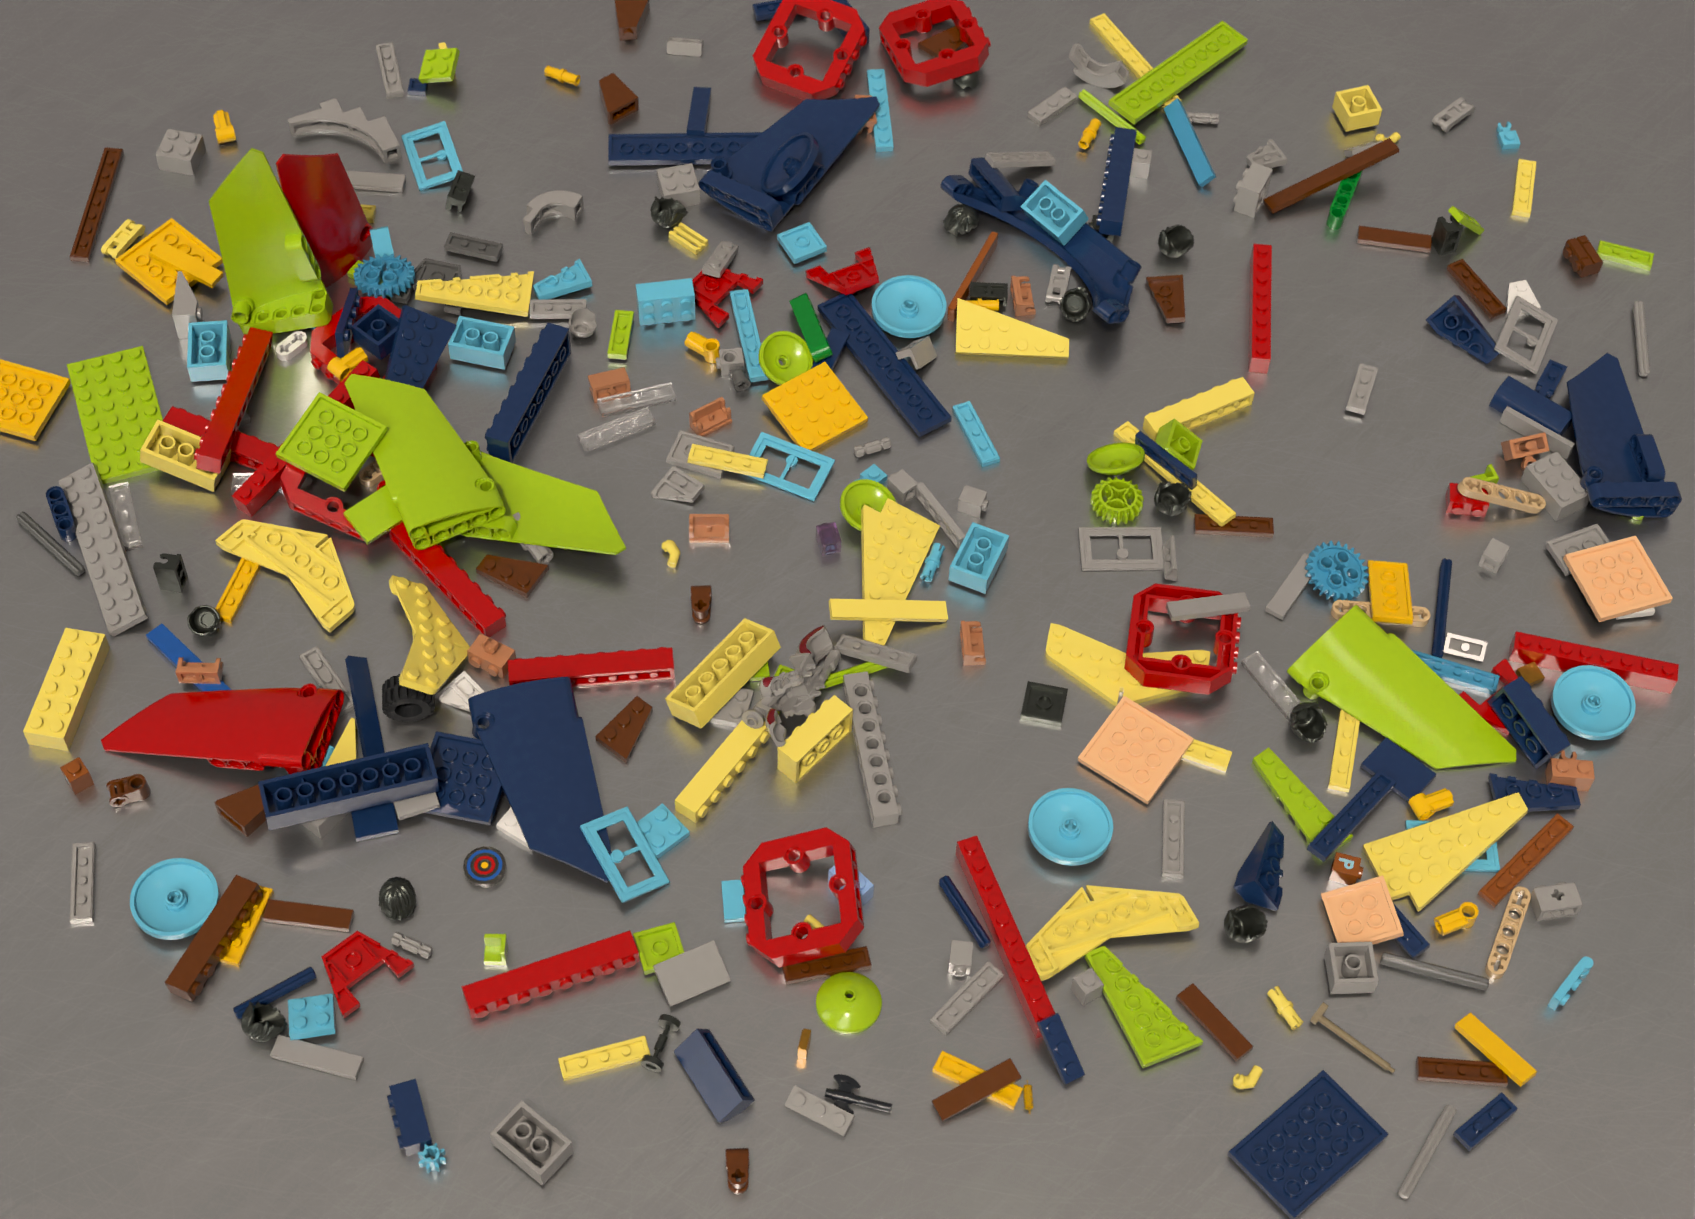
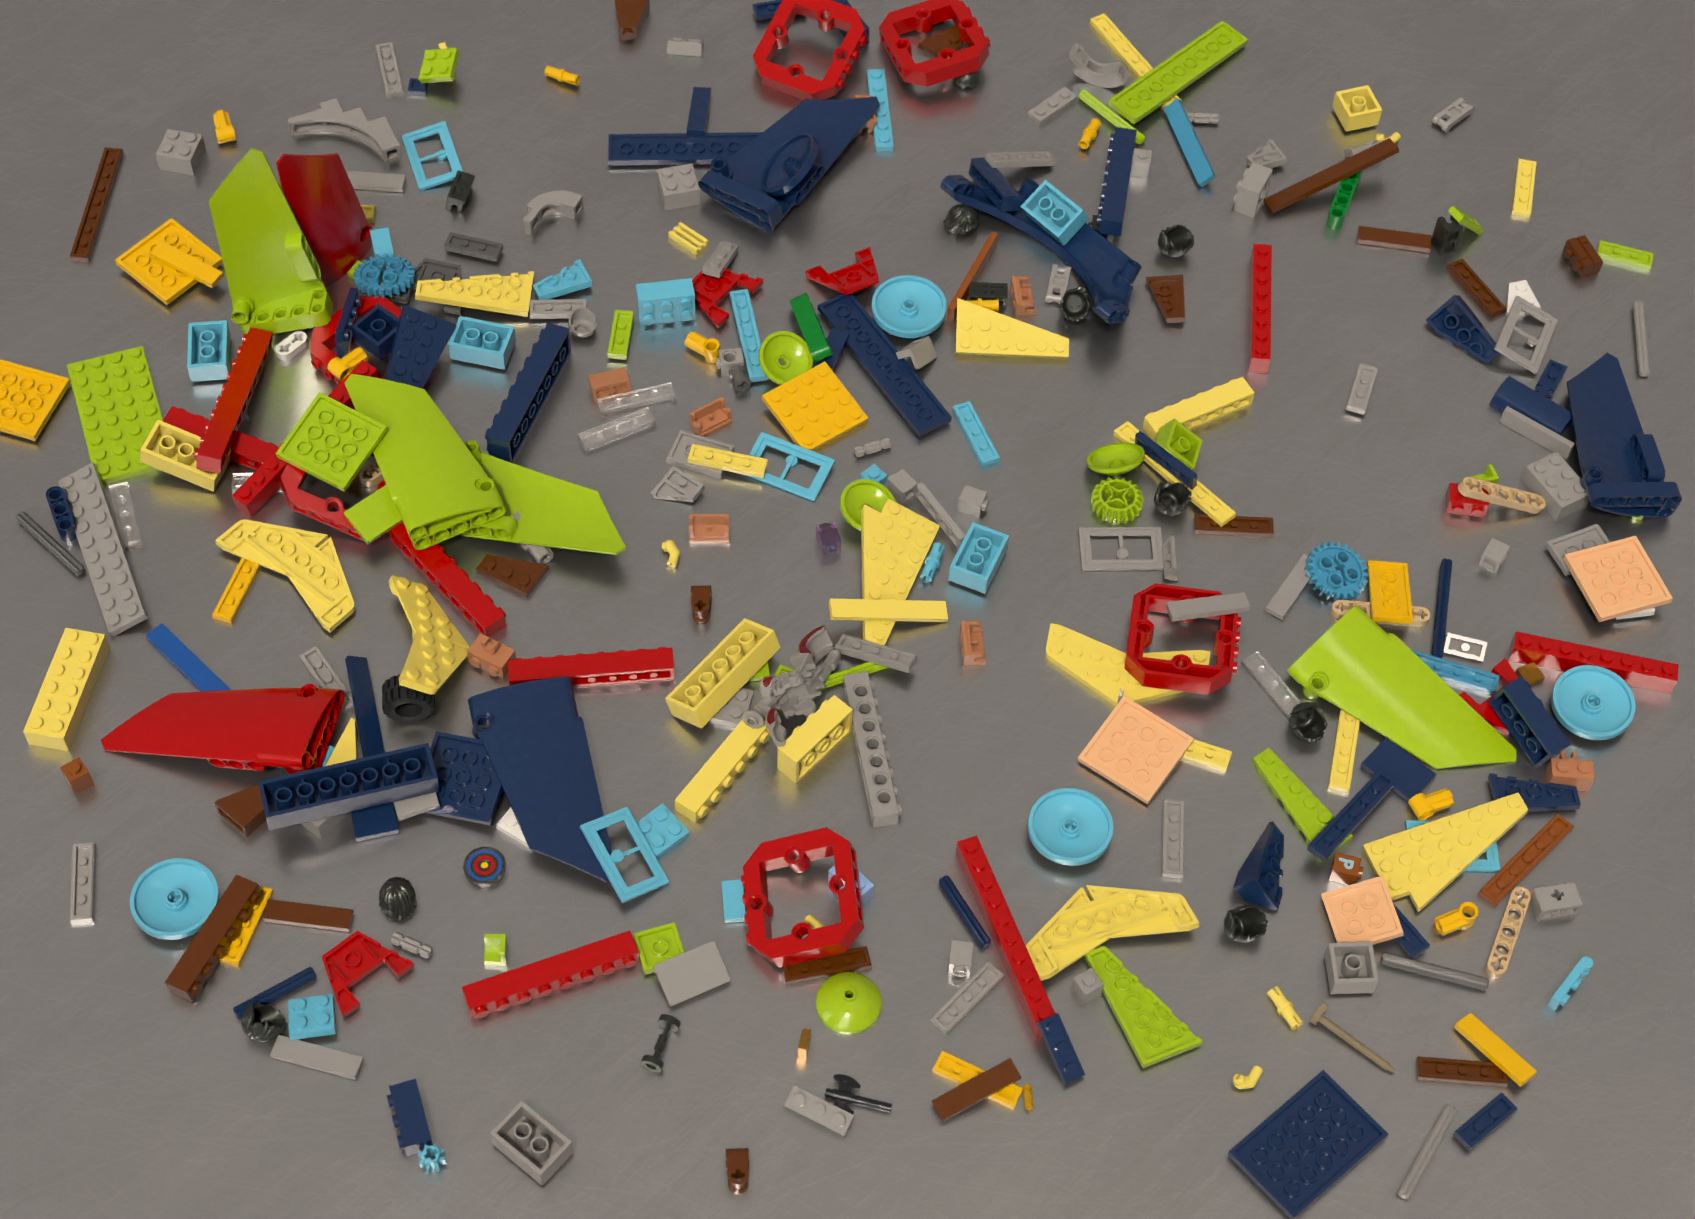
(122, 238): light yellow plate -> none
(127, 790): reddish brown piece -> none
(172, 574): pearl dark grey hinge -> none
(185, 307): light grey slope -> none
(199, 672): nougat hinge -> none
(204, 620): pearl dark grey hair -> none
(459, 691): white wing -> none
(603, 1058): light yellow tile -> none
(617, 98): reddish brown slope -> none
(624, 729): reddish brown wing -> none
(667, 212): pearl dark grey hair -> none
(713, 1075): dark blue brick -> none
(801, 242): medium azure plate -> none
(1044, 703): pearl dark grey tile -> none
(1214, 1022): reddish brown tile -> none
(1507, 138): medium azure plate -> none
(1525, 448): nougat brick -> none

